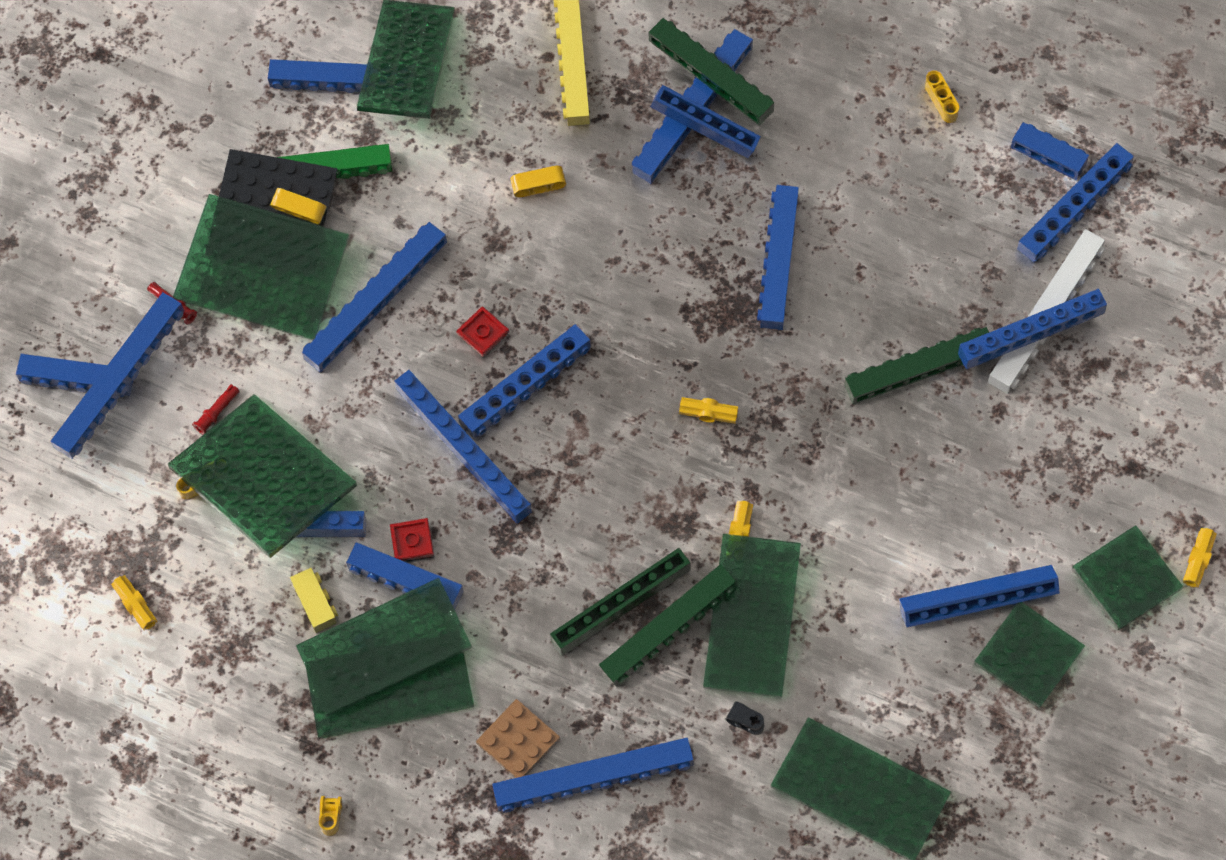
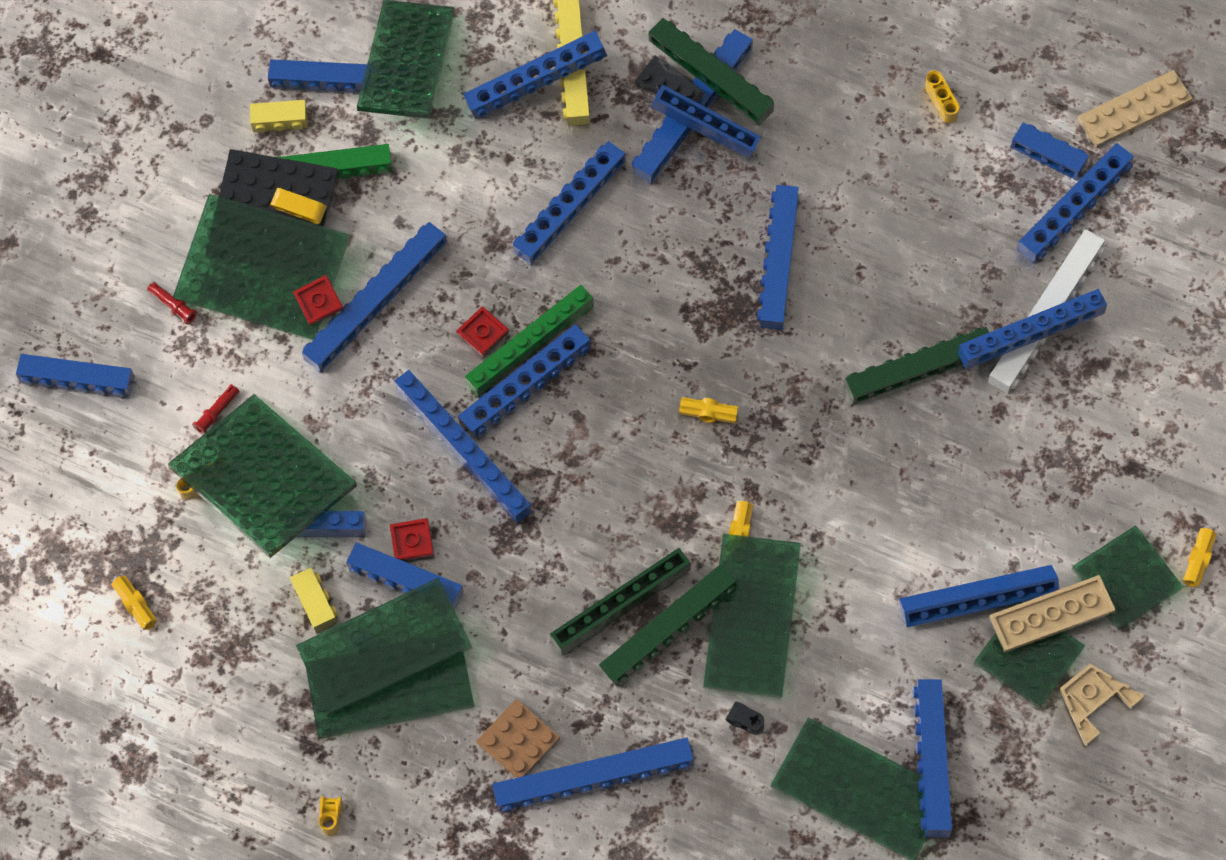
(117, 376): blue brick -> none
(278, 116): none -> light yellow brick
(318, 300): none -> red plate
(529, 341): none -> green brick
(531, 251): none -> blue brick
(538, 181): yellow beam -> none
(539, 66): none -> blue brick
(659, 73): none -> black wing
(933, 758): none -> blue brick
(1052, 613): none -> tan plate
(1088, 693): none -> tan wing
(1134, 108): none -> tan plate

